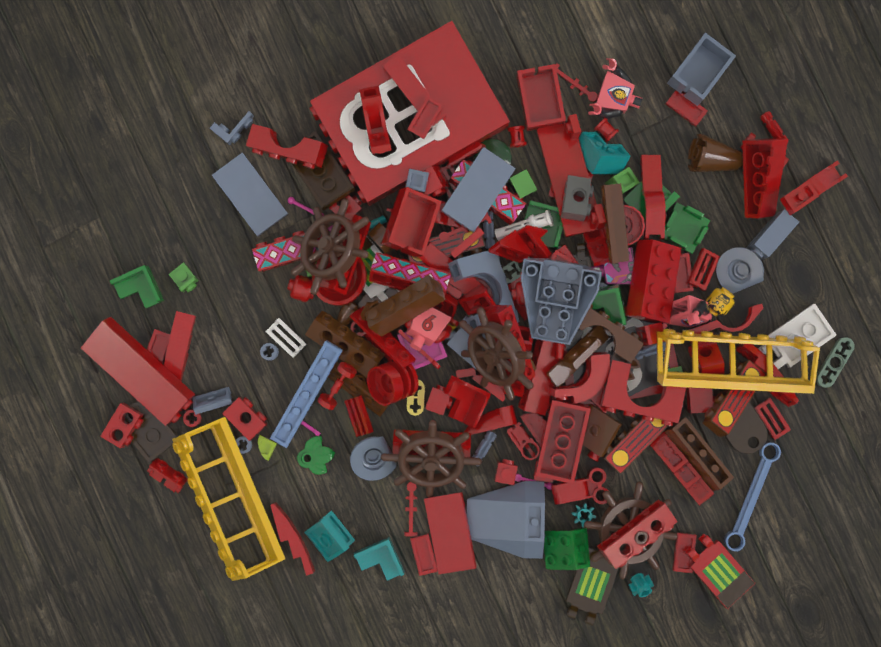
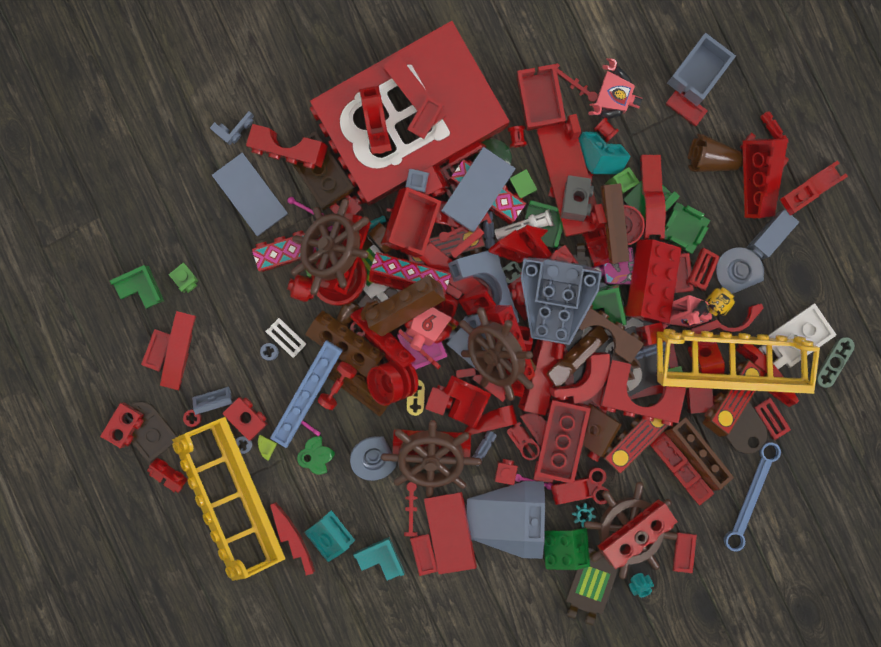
(138, 371): red brick -> none
(359, 416): red tile -> none
(719, 571): tile -> none

